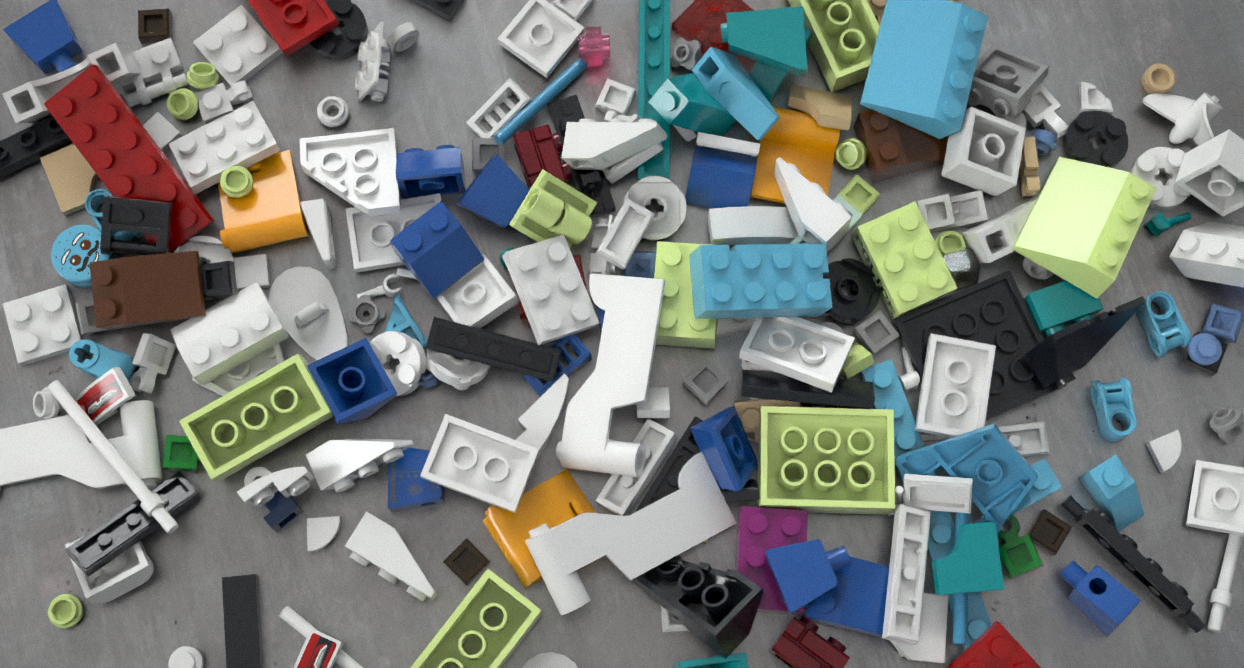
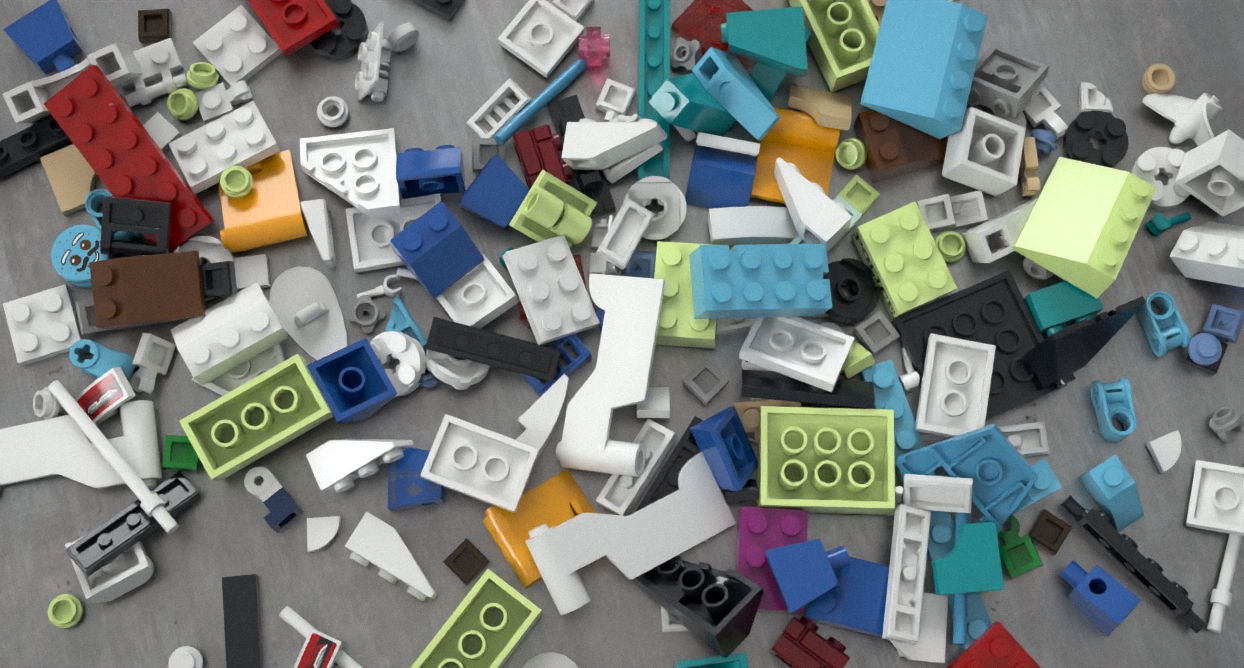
(288, 481): white slope -> none
(963, 267): clear smoke slope -> none

